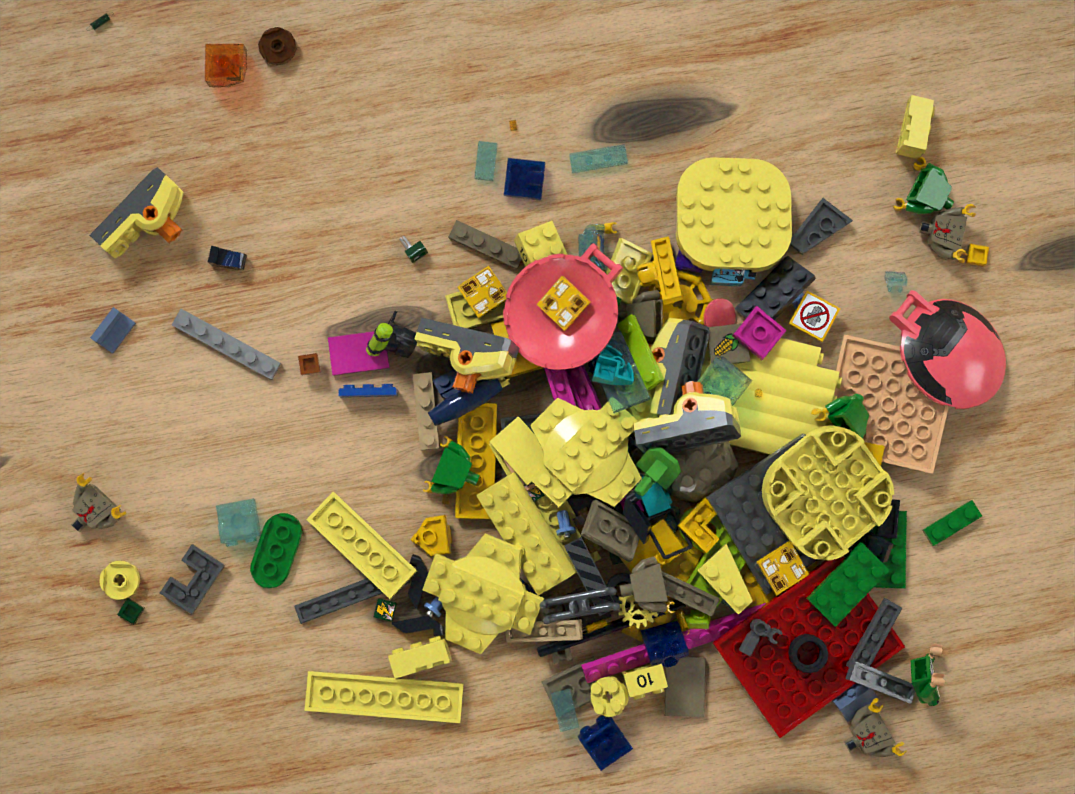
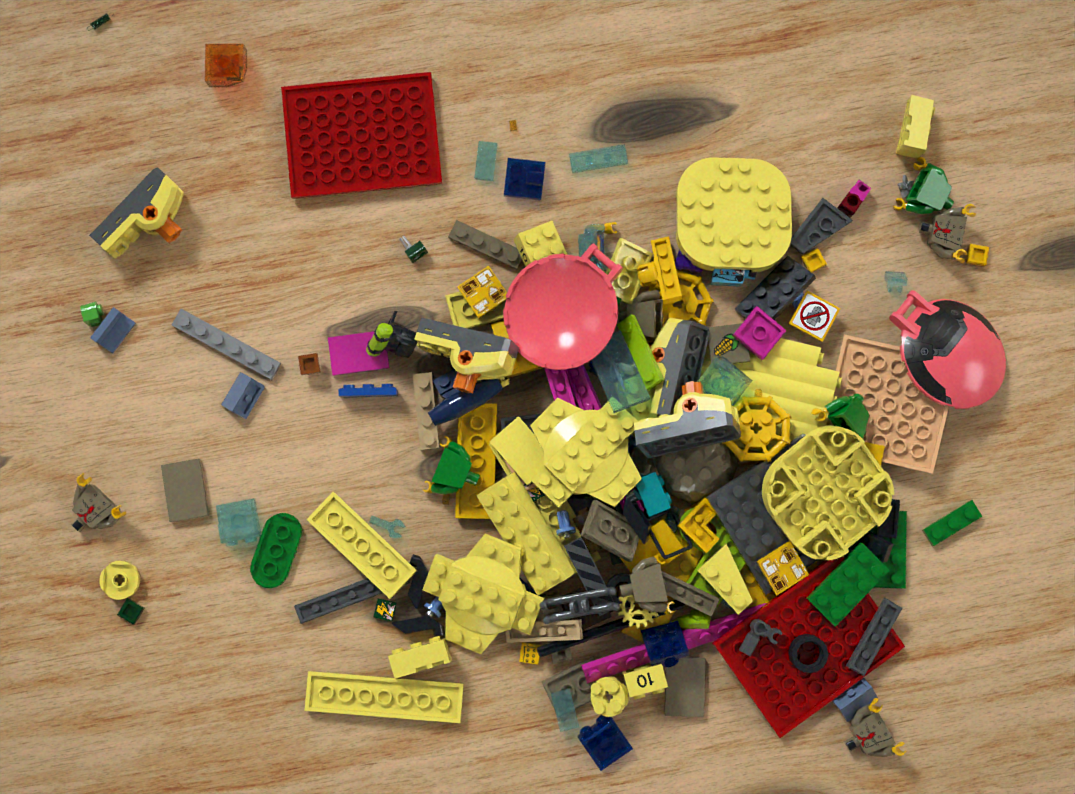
(92, 314): none -> bright green plate
(184, 490): none -> dark tan tile
(207, 572): dark grey plate -> none
(226, 258): leg -> none
(243, 395): none -> sand blue panel
(274, 37): reddish brown plate -> none
(361, 135): none -> red plate
(388, 525): none -> clear light blue bar
(434, 536): yellow plate -> none
(529, 653): none -> yellow tile
(563, 303): yellow tile -> none
(597, 625): yellow piece -> none
(612, 368): teal brick -> none
(659, 468): bright green piece -> none
(682, 621): yellow piece -> none
(719, 313): coral piece -> none
(766, 435): none -> yellow plate
(813, 260): none -> yellow tile
(854, 198): none -> dark red leg
(880, 681): dark grey plate -> none
(905, 187): none -> light grey plant
(925, 679): green torso -> none

